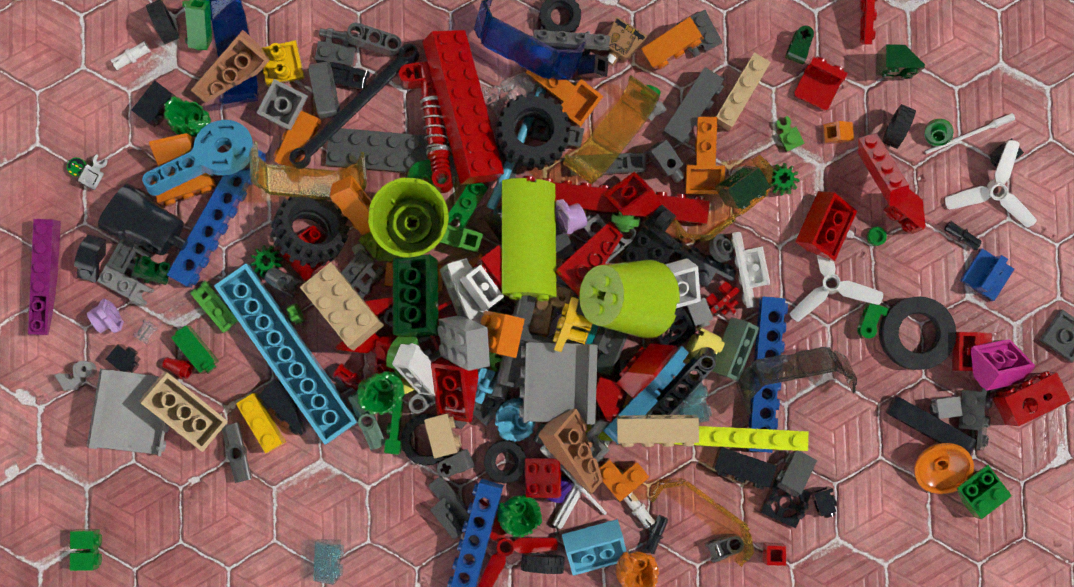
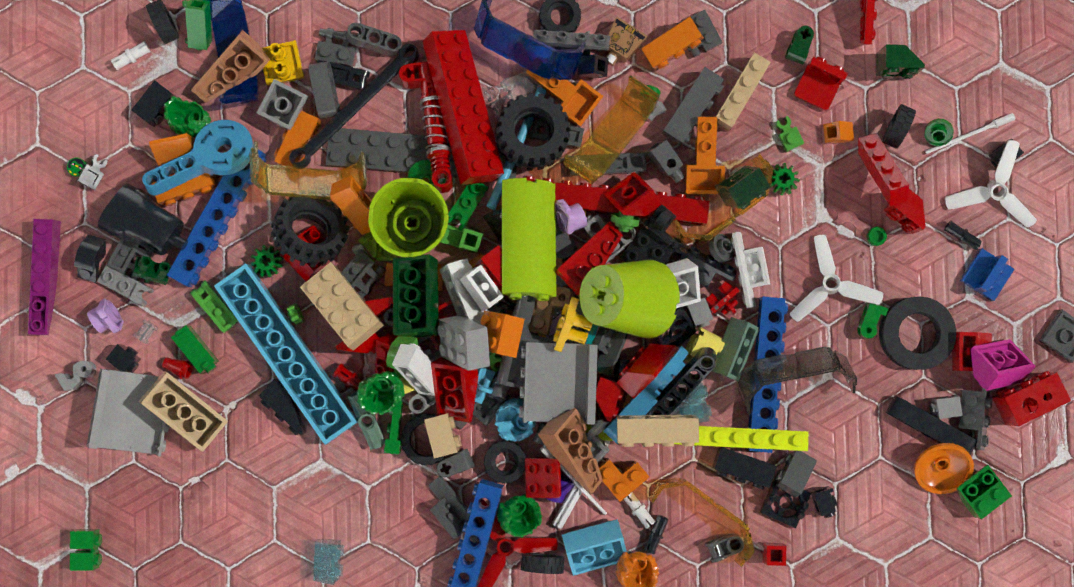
(239, 466): dark grey piece -> none
(261, 423): yellow brick -> none
(282, 281): dark grey piece -> none
(826, 225): red slope -> none

